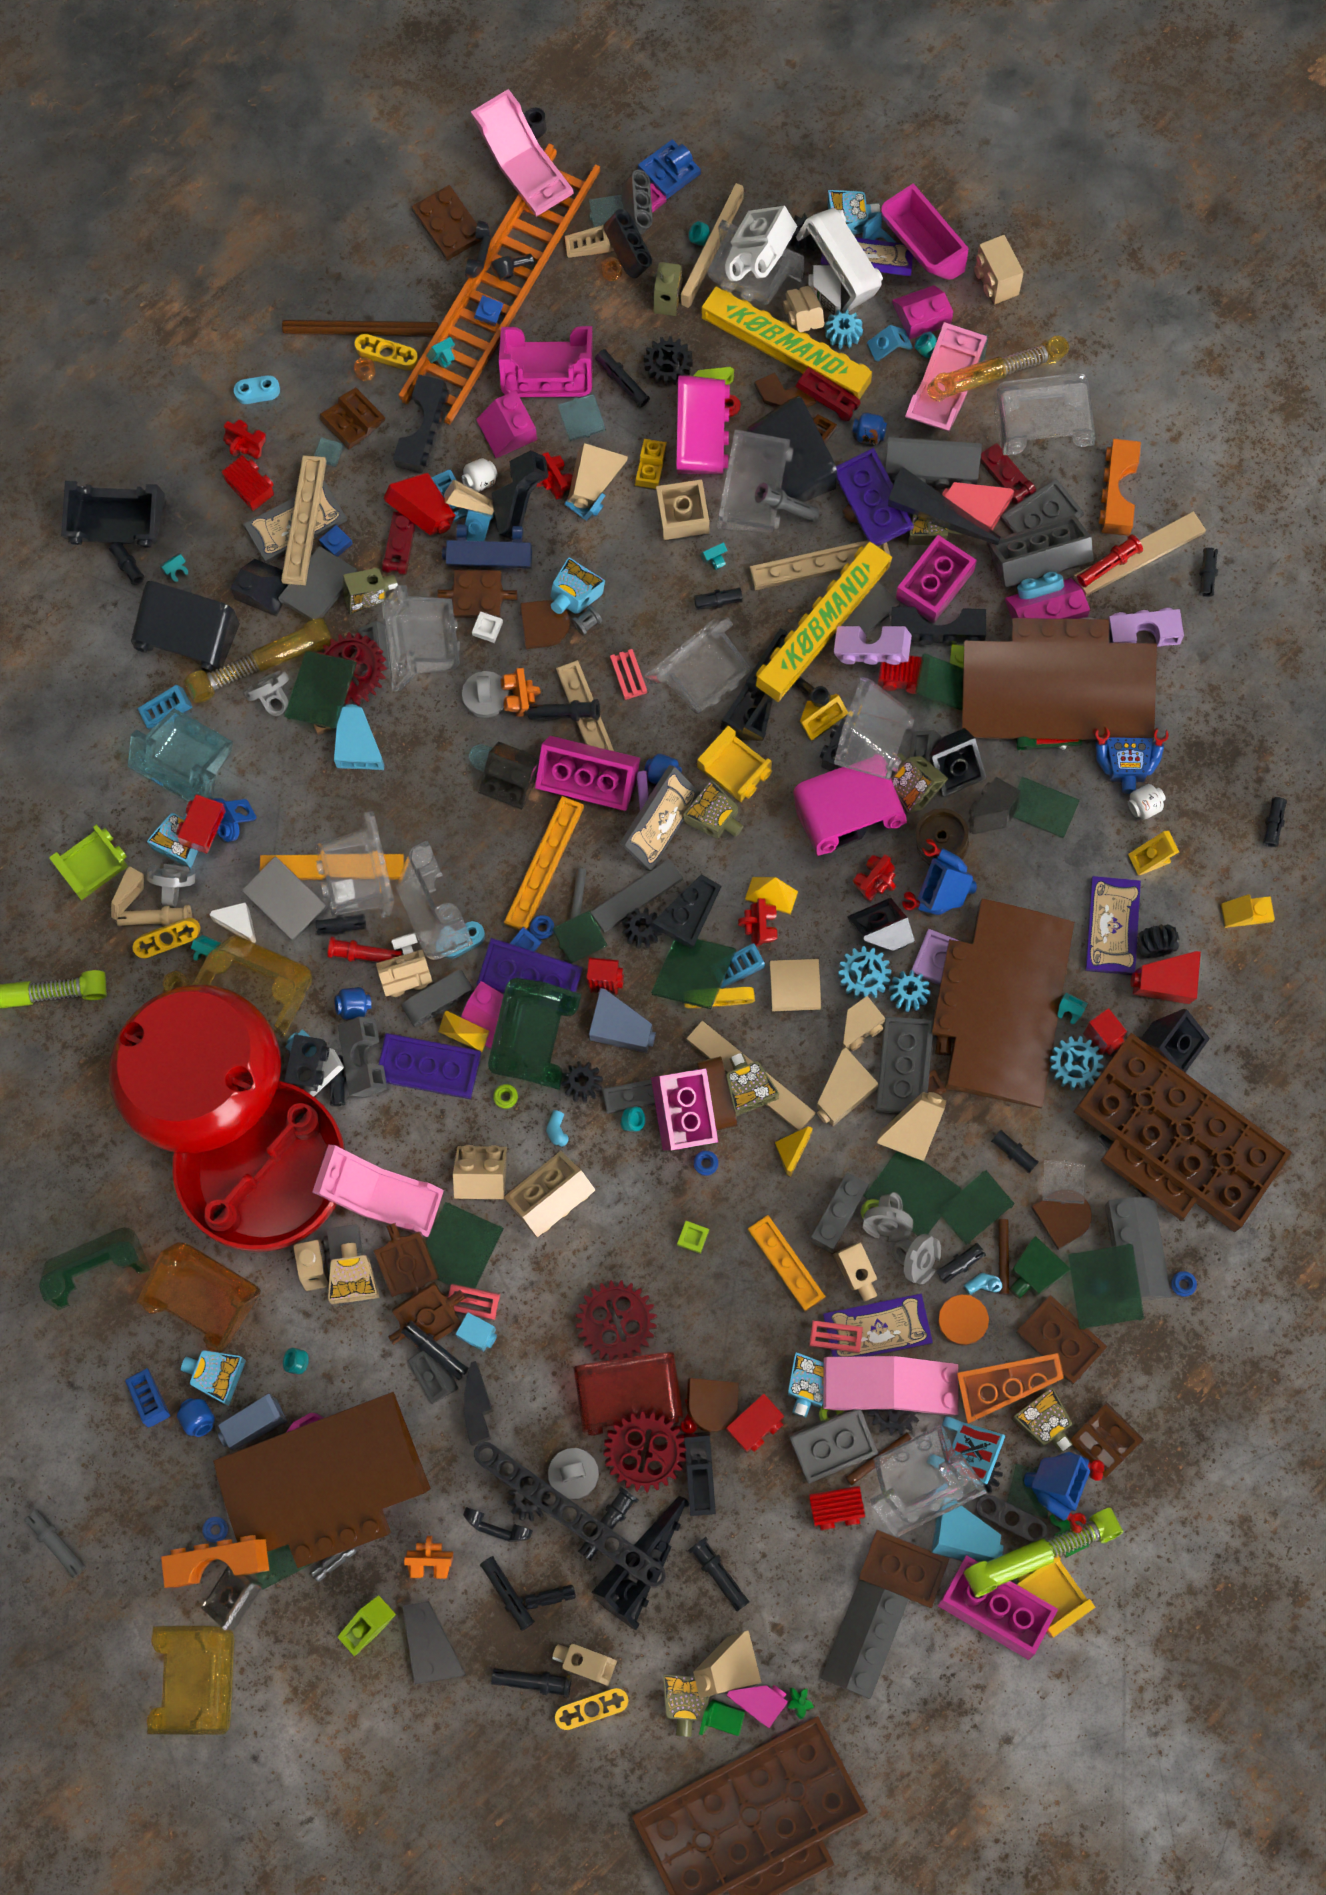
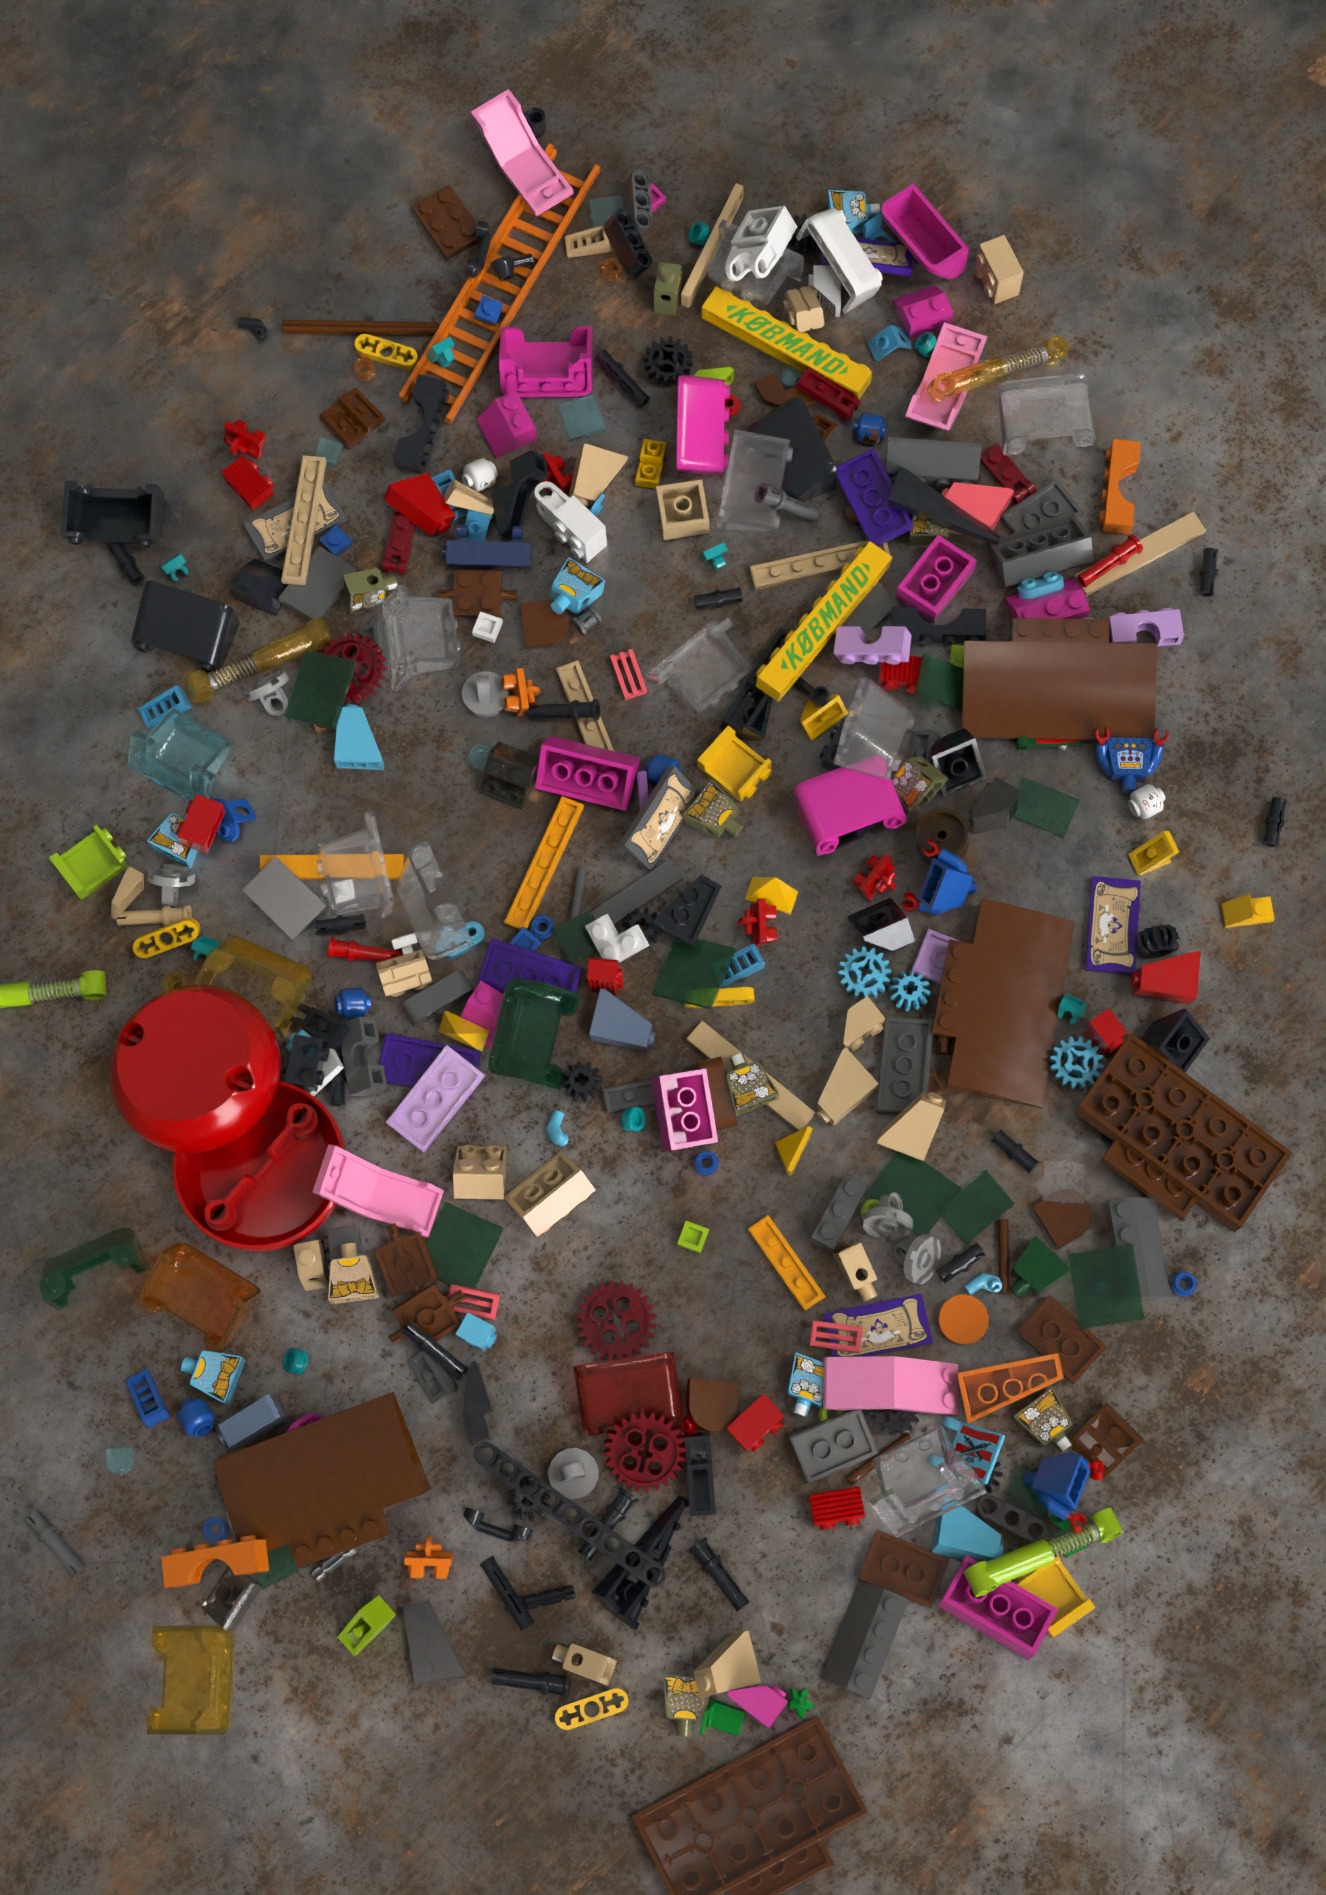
(120, 1460): none -> clear light blue tile
(235, 919): white slope -> none
(255, 325): none -> black arm
(256, 390): medium azure plate -> none
(321, 1025): none -> black hinge
(435, 1098): none -> lavender tile
(502, 1089): lime plate -> none
(571, 522): none -> white brick
(615, 945): none -> white plate
(670, 168): blue plate -> none
(790, 376): none -> clear light blue plate
(795, 985): tan slope -> none
(843, 329): medium azure gear -> none

